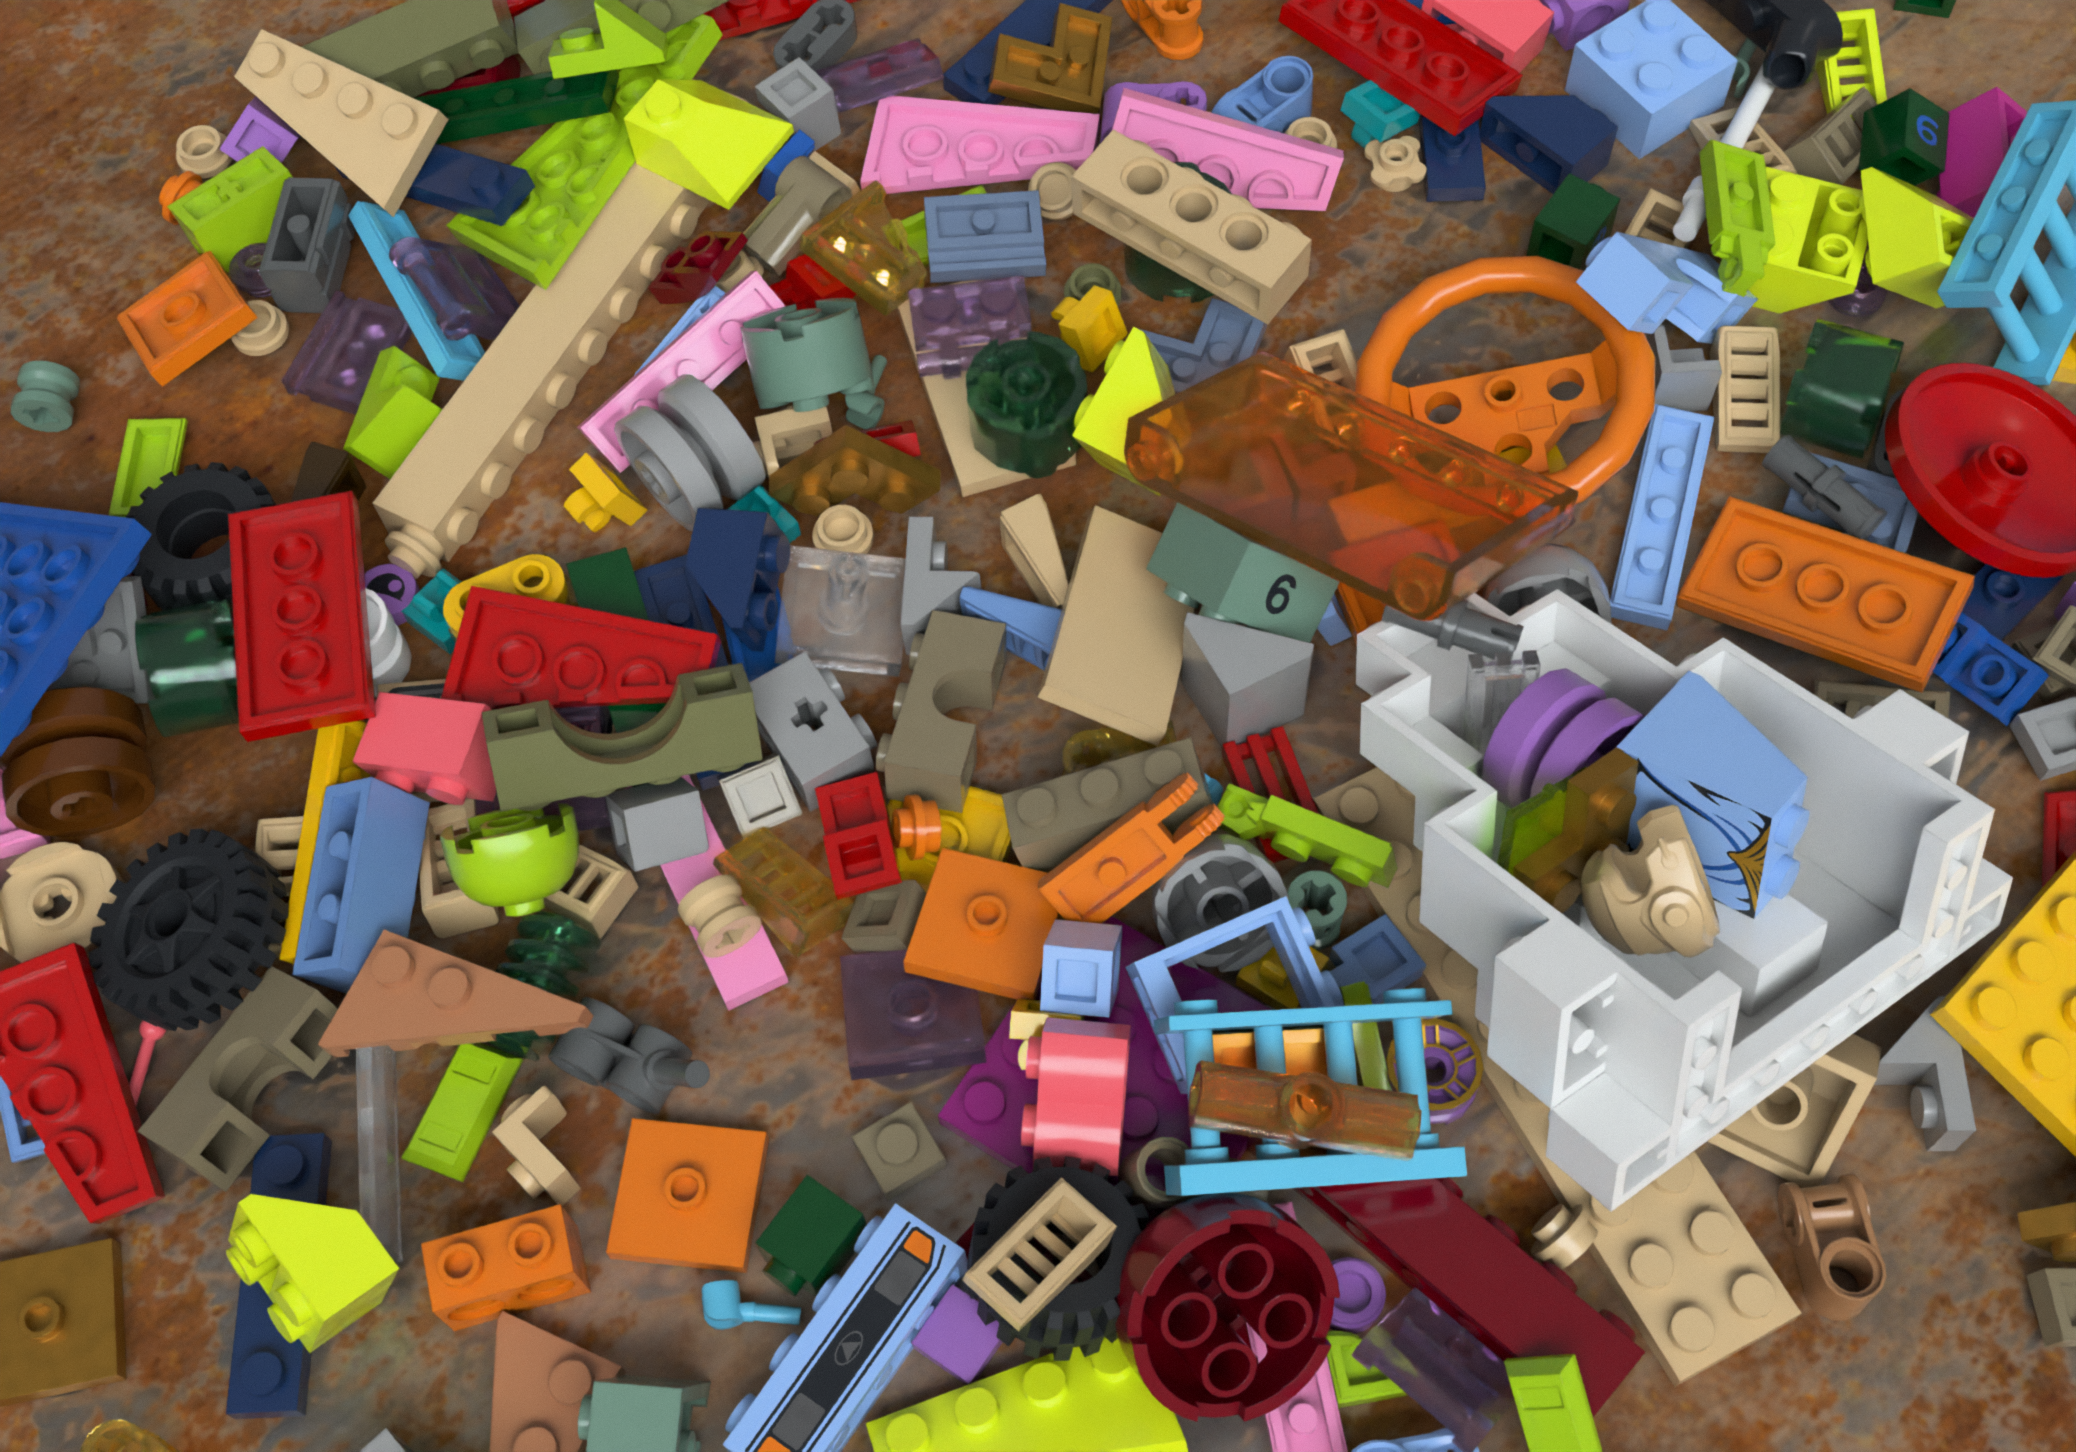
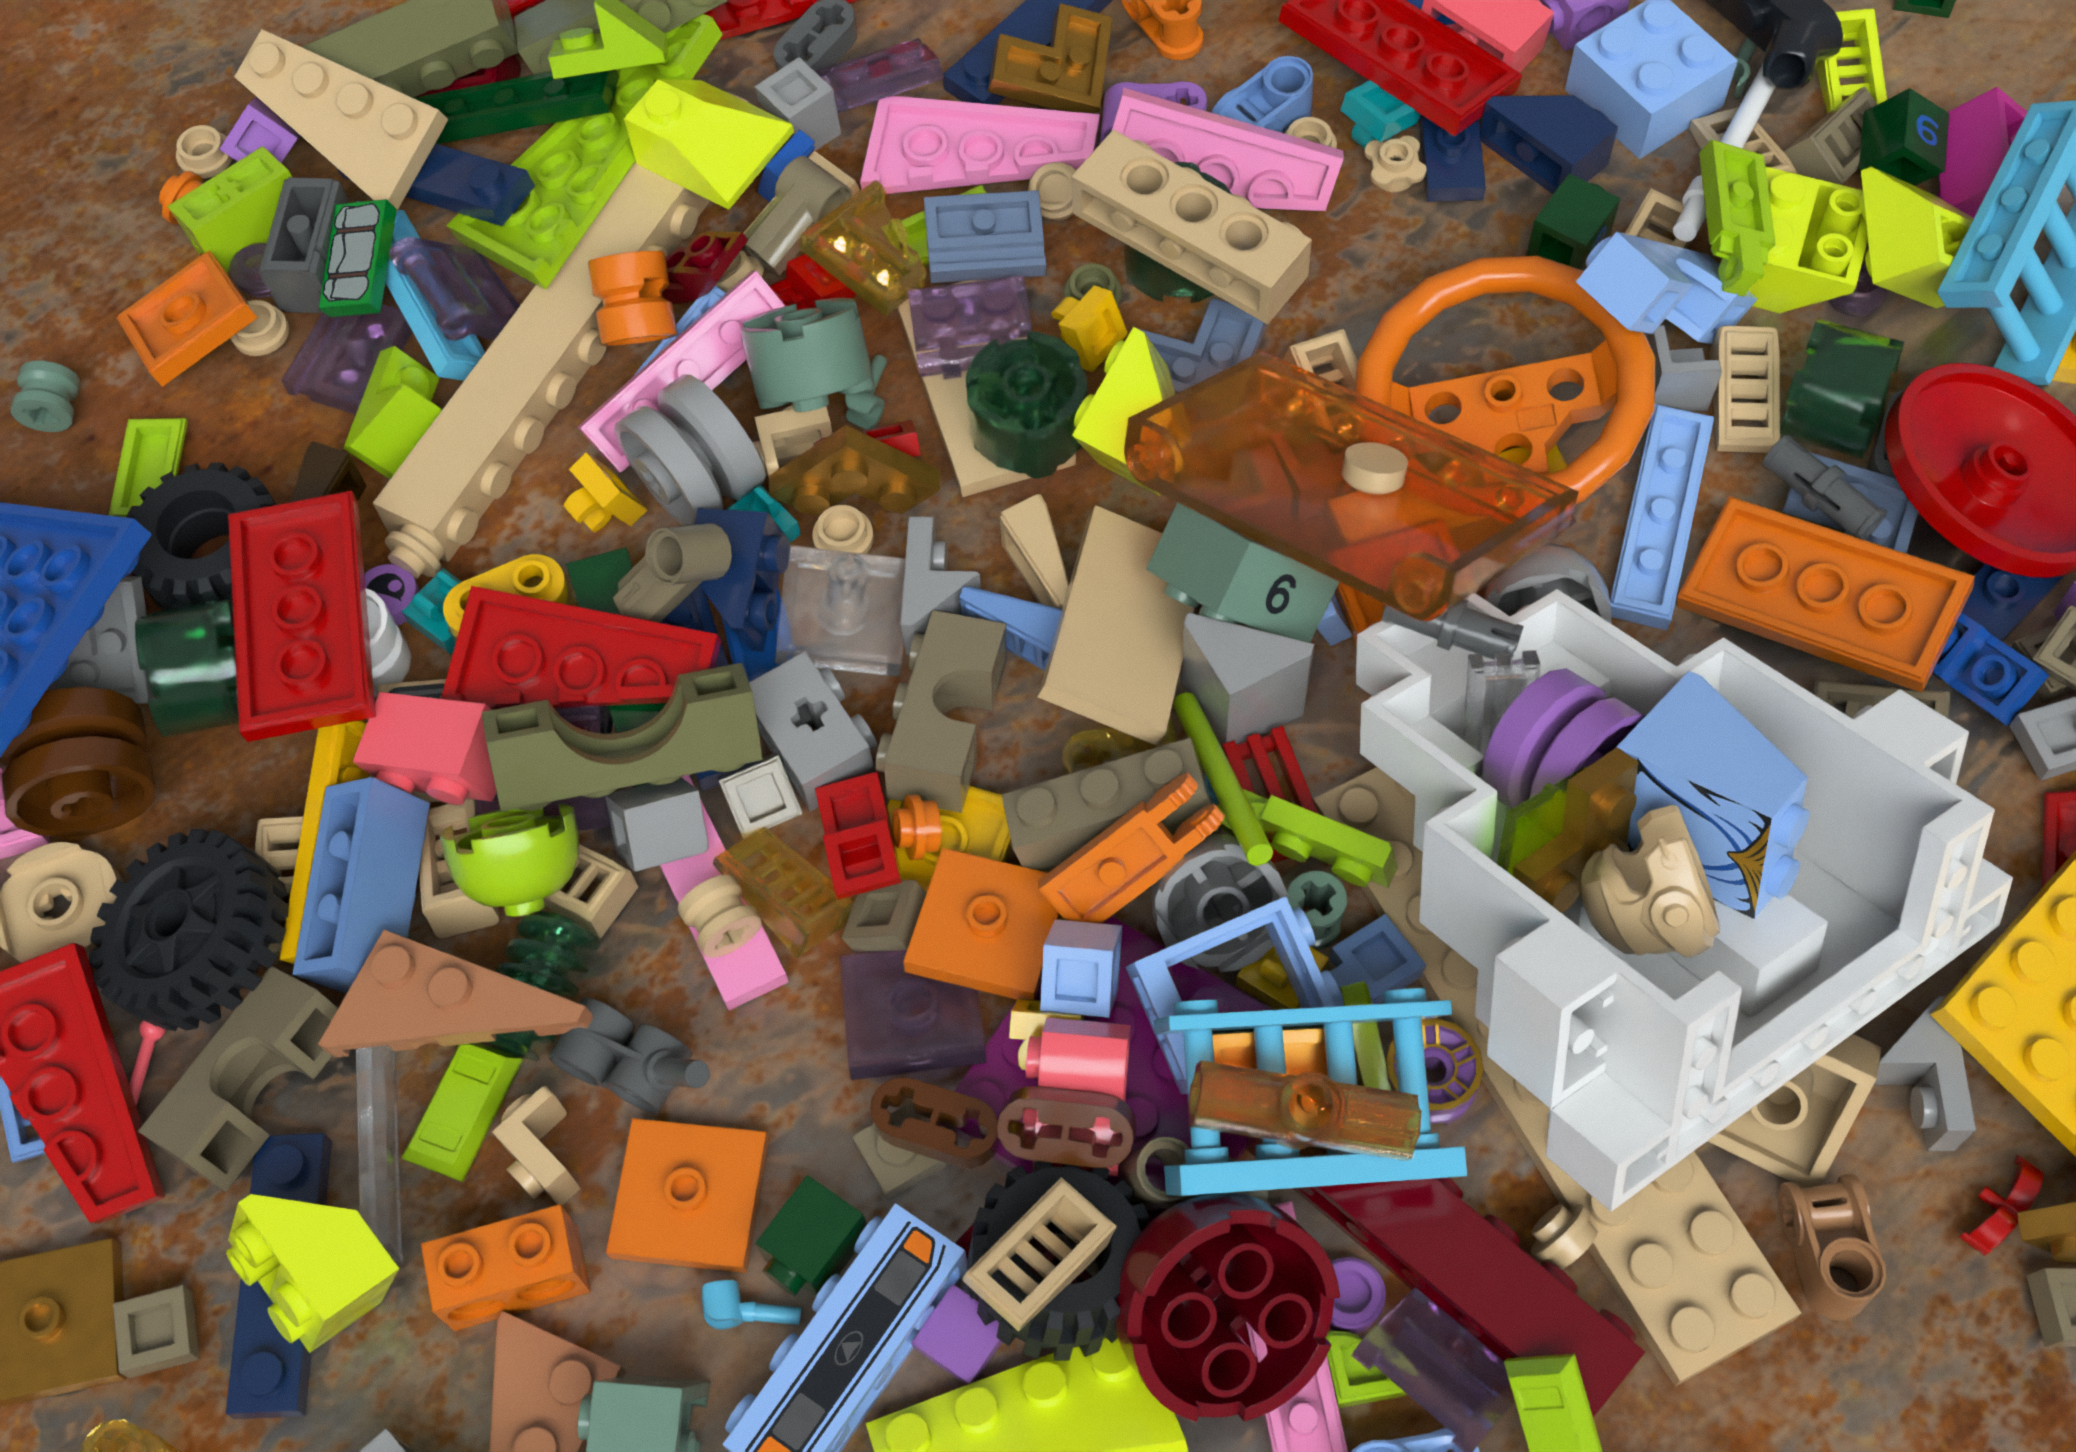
(156, 1331): none -> dark tan plate
(357, 258): none -> tile
(632, 298): none -> orange wheel
(672, 567): none -> dark tan piece
(939, 1106): none -> reddish brown beam
(1062, 1142): none -> reddish brown beam
(1223, 780): none -> lime bar
(1374, 468): none -> tan tile
(1999, 1226): none -> red piece

